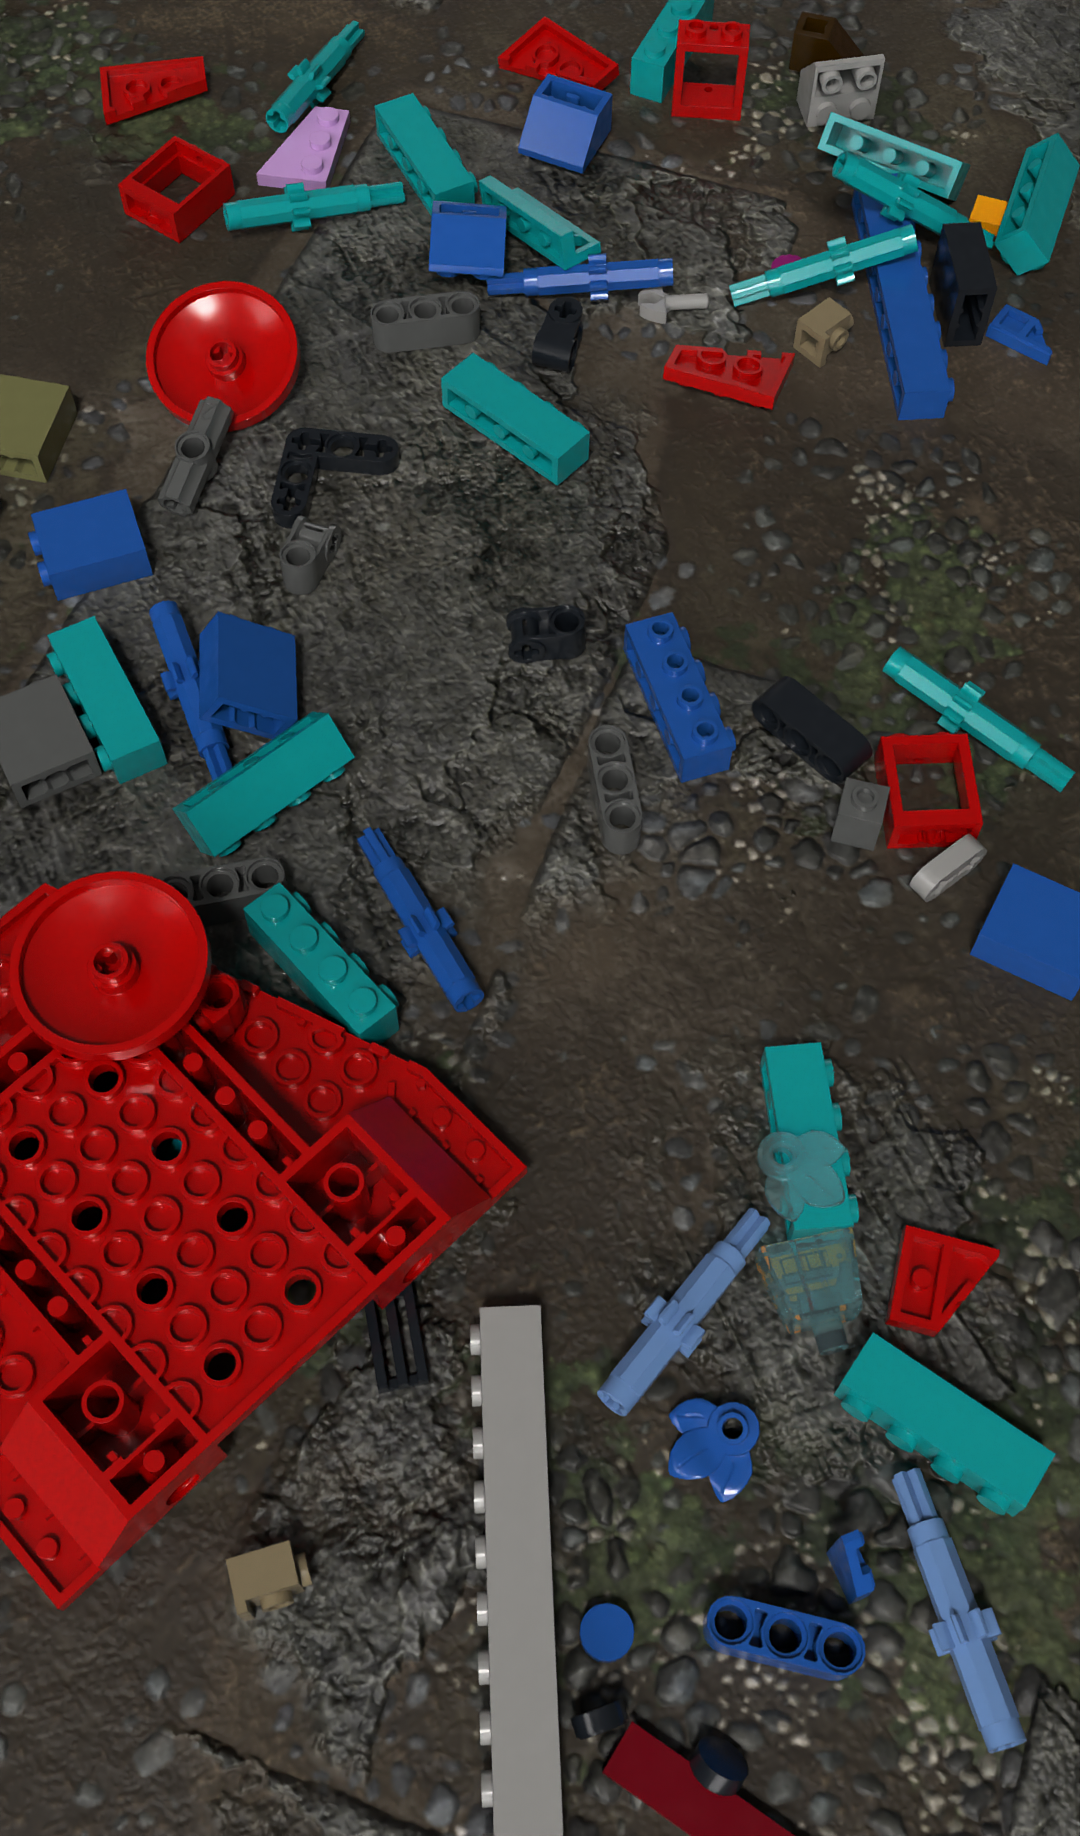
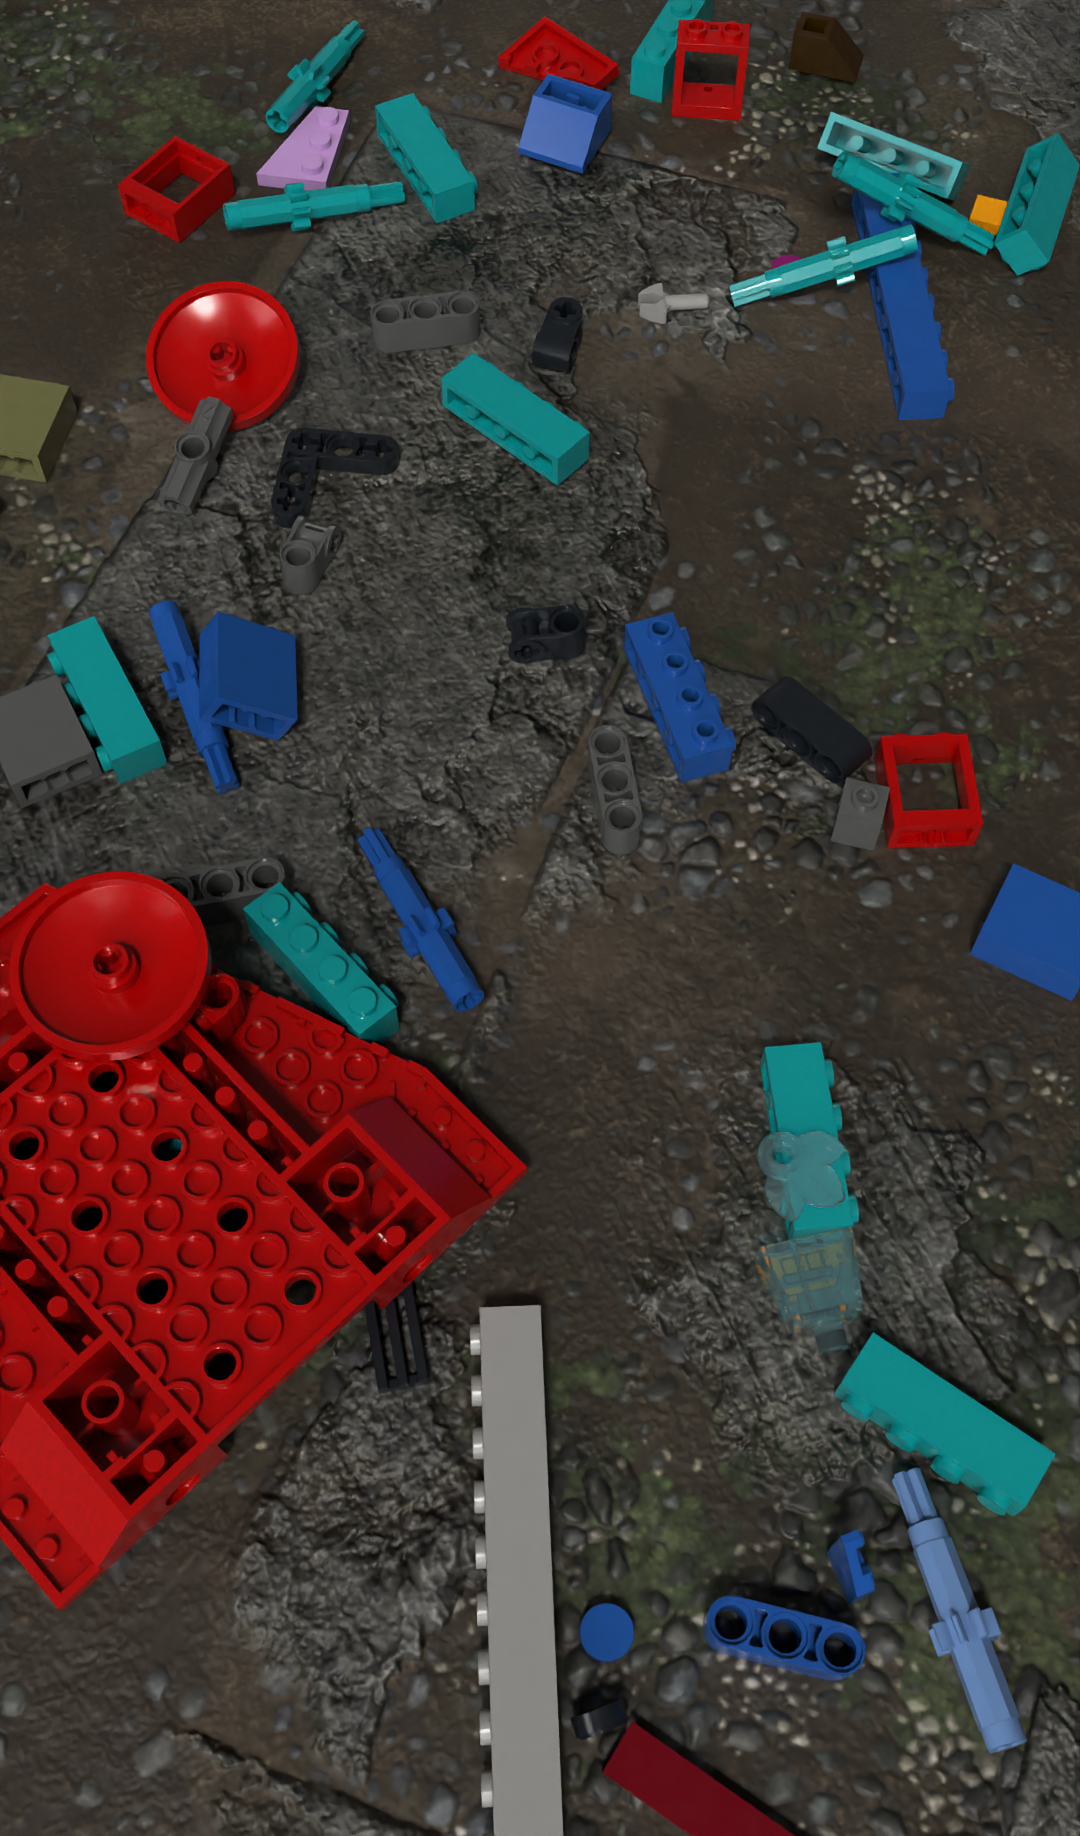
(89, 545): blue brick -> none
(149, 85): red wing -> none
(264, 784): teal brick -> none
(267, 1578): dark tan brick -> none
(467, 239): blue slope -> none
(539, 225): teal fence -> none
(596, 277): blue piece -> none
(675, 1323): medium blue piece -> none
(708, 1451): blue plate -> none
(719, 1766): black tile -> none
(742, 378): red wing -> none
(822, 331): dark tan brick -> none
(841, 87): light grey slope -> none
(934, 1278): red wing -> none
(948, 867): light grey beam -> none
(962, 284): black brick -> none
(964, 710): teal piece -> none
(1020, 333): blue tile -> none

